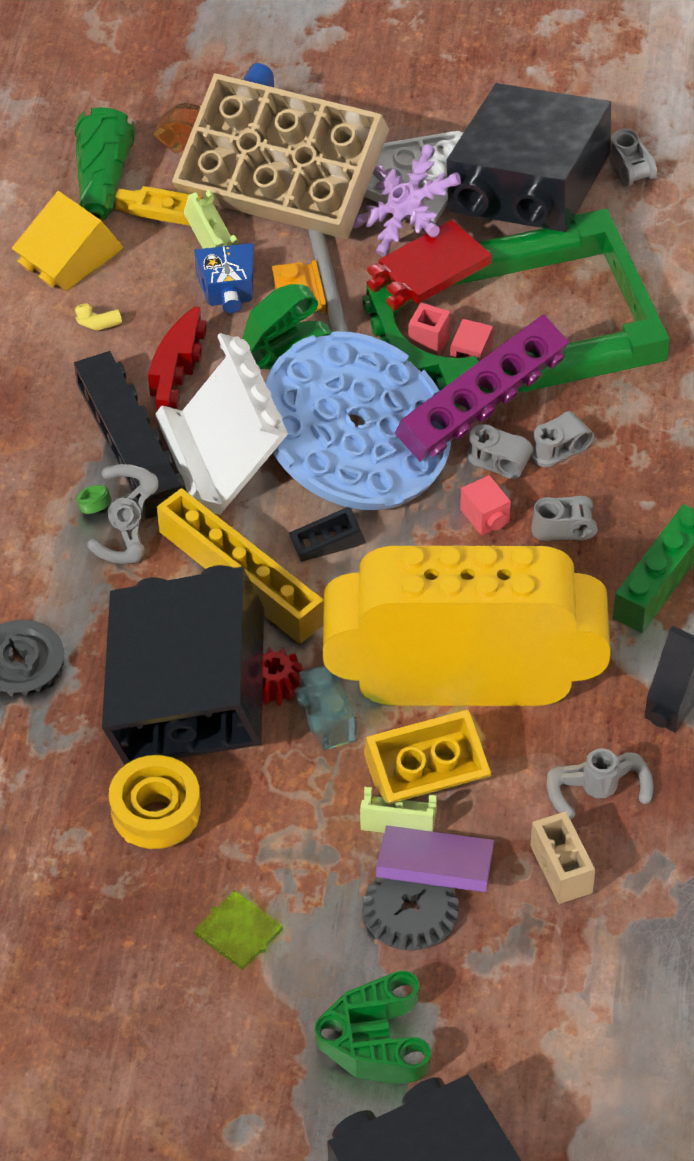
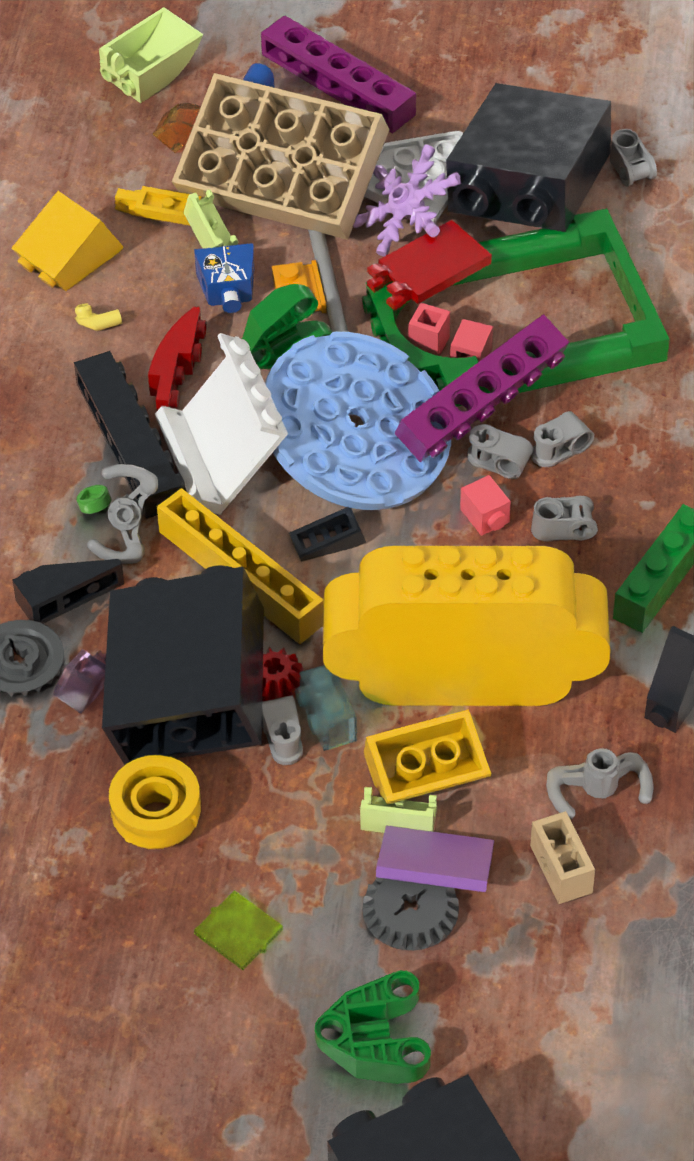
(65, 586): none -> black slope
(82, 680): none -> clear purple brick
(101, 153): green cone -> none
(149, 54): none -> yellowish green piece
(282, 730): none -> light grey piece
(337, 72): none -> magenta brick

